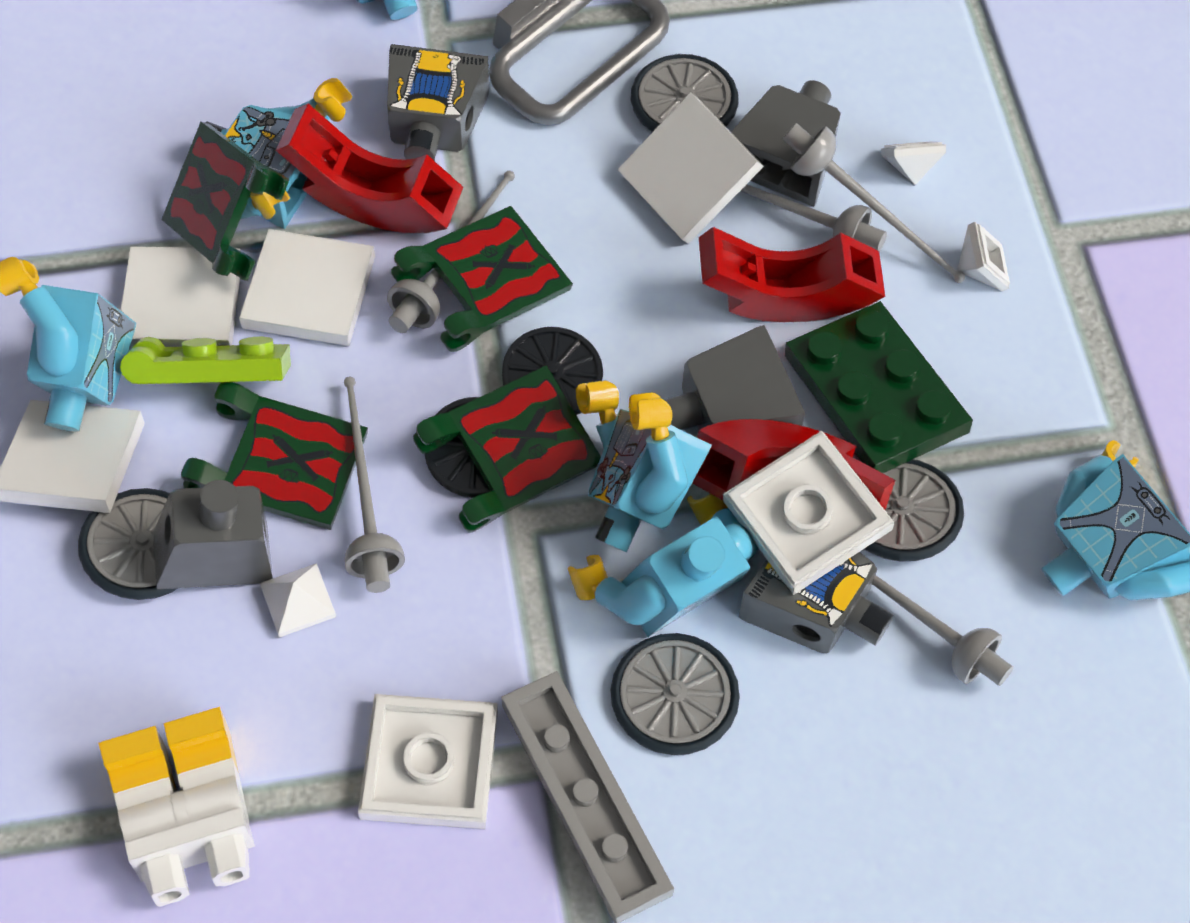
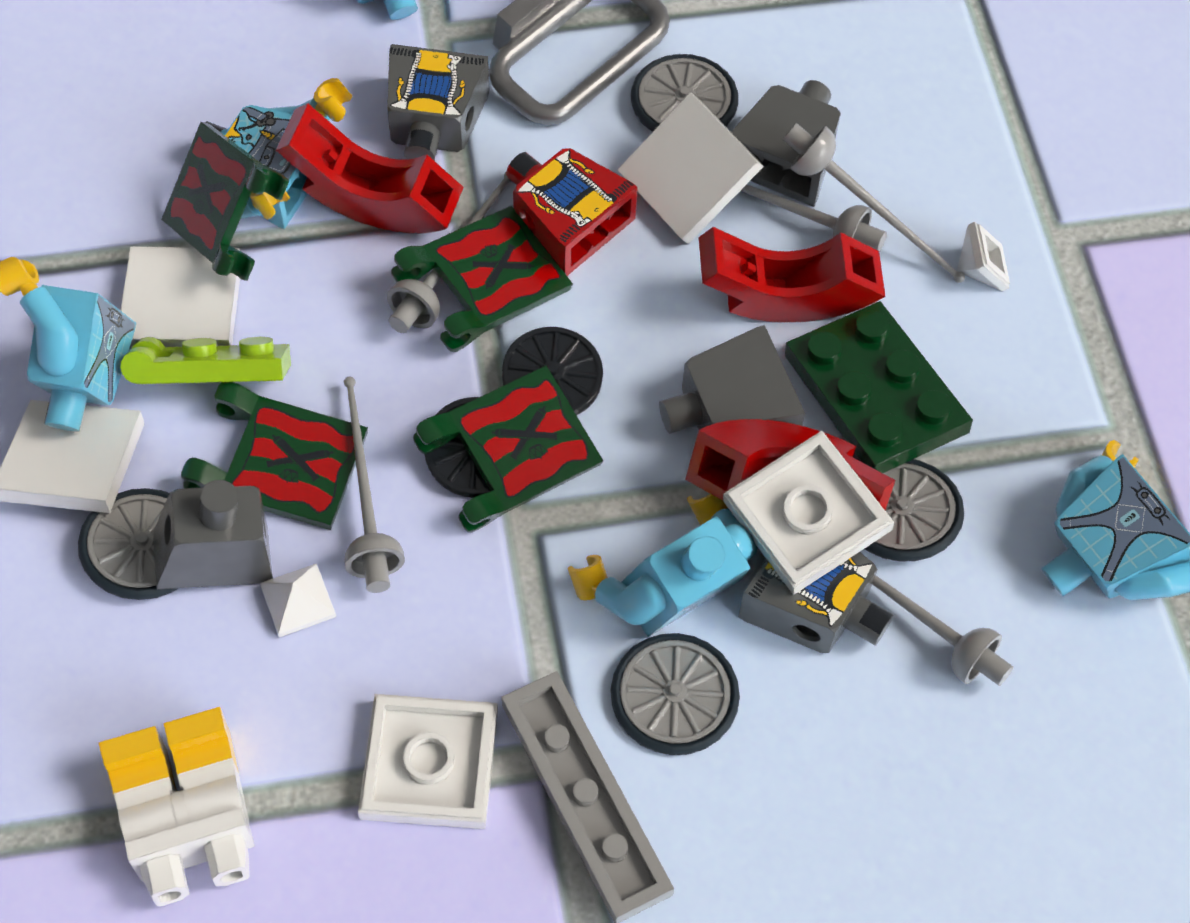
(308, 287): white tile -> none
(571, 204): none -> torso
(643, 461): torso -> none
(915, 158): white slope -> none

